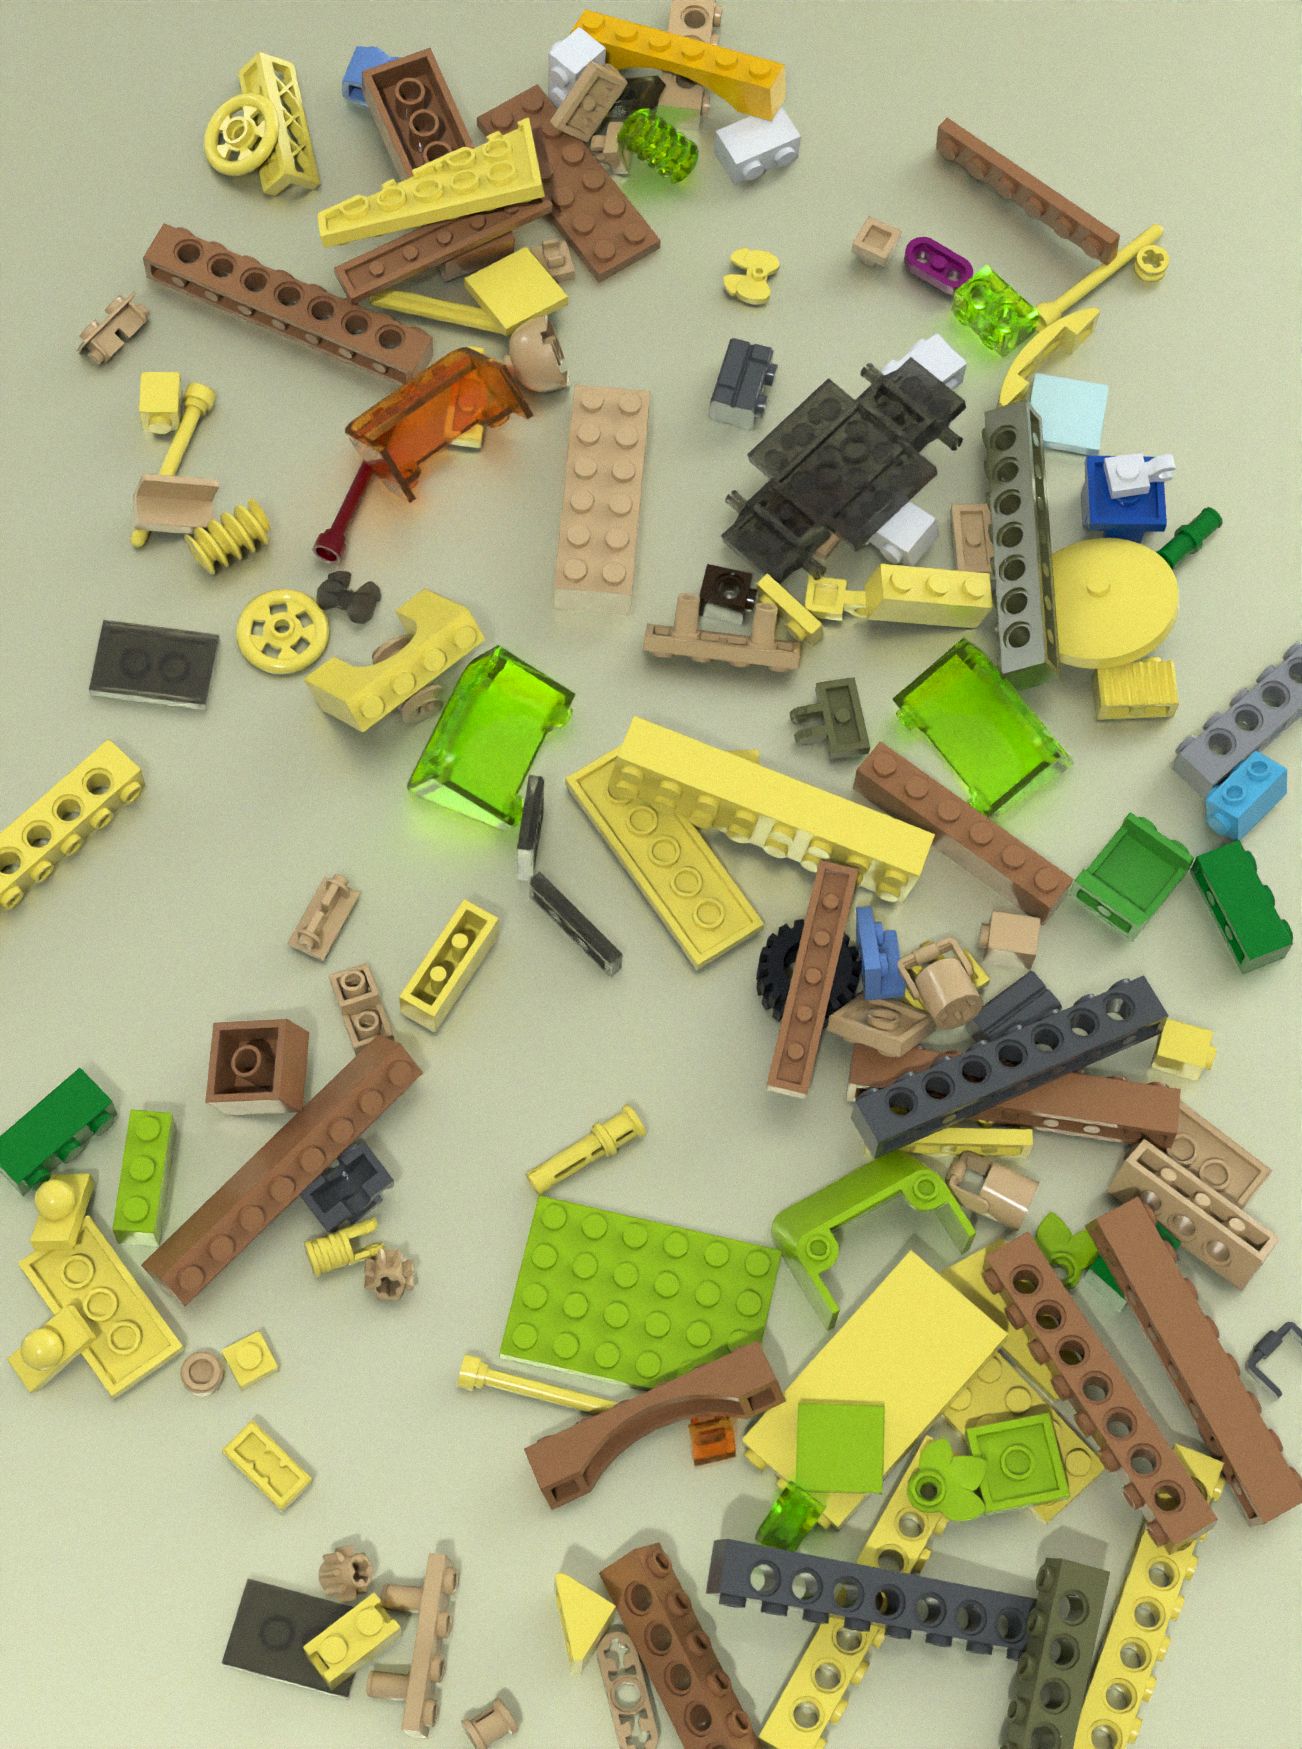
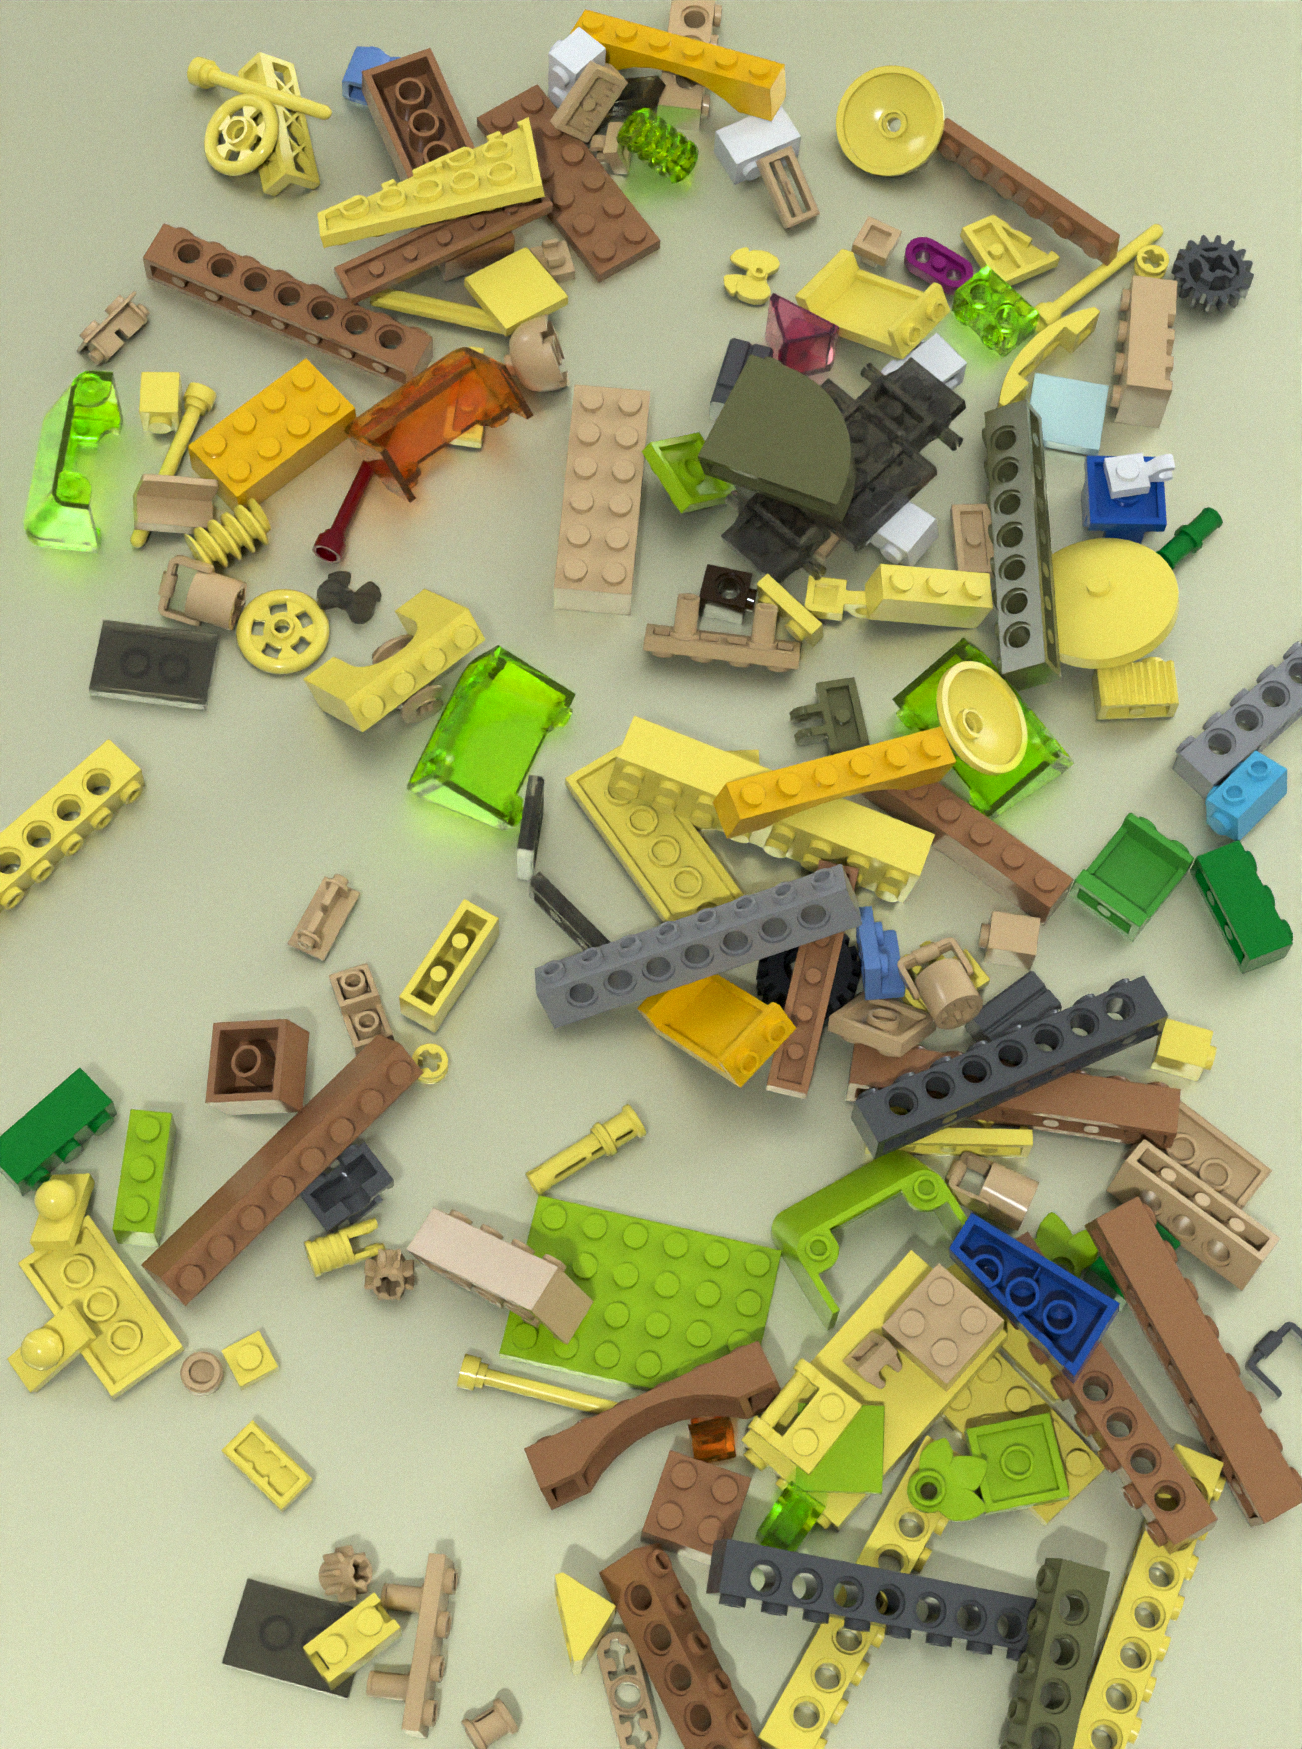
(59, 498): none -> clear neon green windscreen
(206, 74): none -> light yellow piece
(210, 596): none -> tan piece
(273, 436): none -> yellow brick
(434, 1052): none -> light yellow bush
(501, 1272): none -> tan wedge
(681, 474): none -> lime plate
(694, 1507): none -> medium nougat brick
(697, 946): none -> light grey brick
(719, 1025): none -> yellow panel
(774, 190): none -> tan tile
(778, 794): none -> yellow arch
(783, 440): none -> olive brick
(800, 337): none -> clear pink slope
(817, 1425): none -> light yellow plate
(871, 107): none -> light yellow dish
(871, 1357): none -> tan tile
(872, 307): none -> light yellow panel
(942, 1327): none -> tan brick
(981, 718): none -> light yellow dish
(1006, 250): none -> light yellow wing
(1041, 1298): none -> blue wedge
(1146, 352): none -> tan wedge
(1212, 273): none -> dark grey gear

